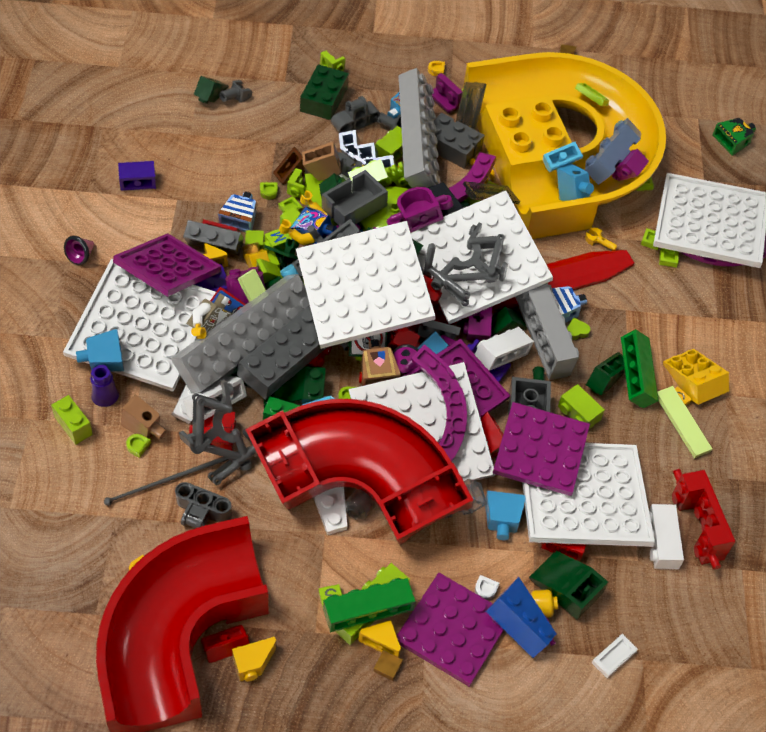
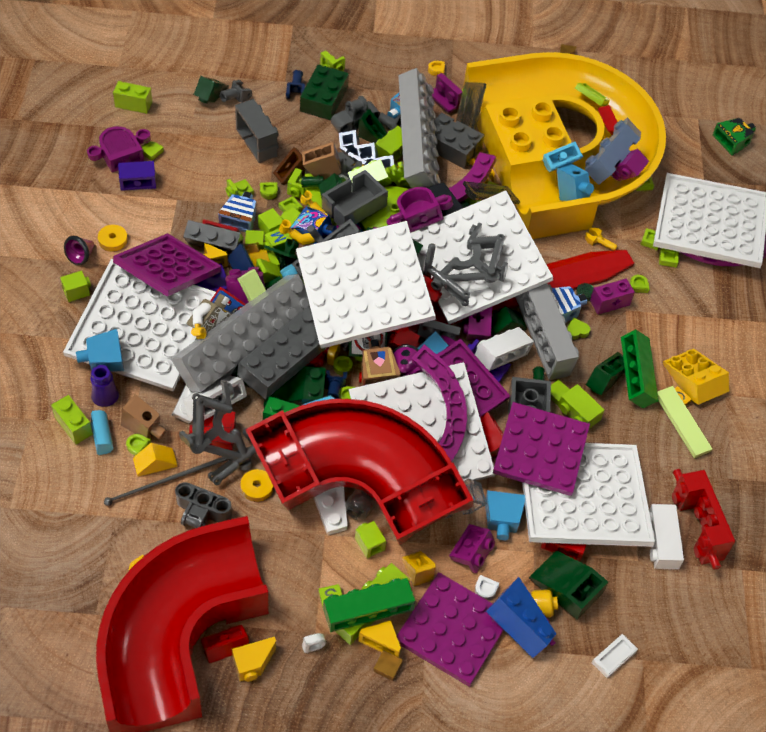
(75, 286): none -> lime brick
(101, 432): none -> medium azure brick
(112, 231): none -> yellow piece
(119, 146): none -> magenta piece
(132, 97): none -> lime brick
(152, 150): none -> lime tile
(154, 459): none -> yellow slope
(238, 188): none -> lime bracket
(240, 259): none -> dark blue panel
(254, 123): none -> dark grey piece
(254, 493): none -> yellow piece
(269, 221): none -> lime brick
(296, 85): none -> dark blue piece
(311, 181): none -> dark green pin
(313, 642): none -> white tile
(333, 353): none -> yellow tile
(334, 384): none -> dark blue piece
(342, 364): none -> lime tile
(370, 127): none -> dark green slope
(370, 539): none -> lime brick
(419, 568): none -> yellow slope
(473, 547): none -> magenta bracket
(557, 390): none -> lime tile
(586, 289): none -> clear green tile
(608, 118): none -> red slope
(612, 296): none -> magenta brick
(639, 284): none -> lime tile

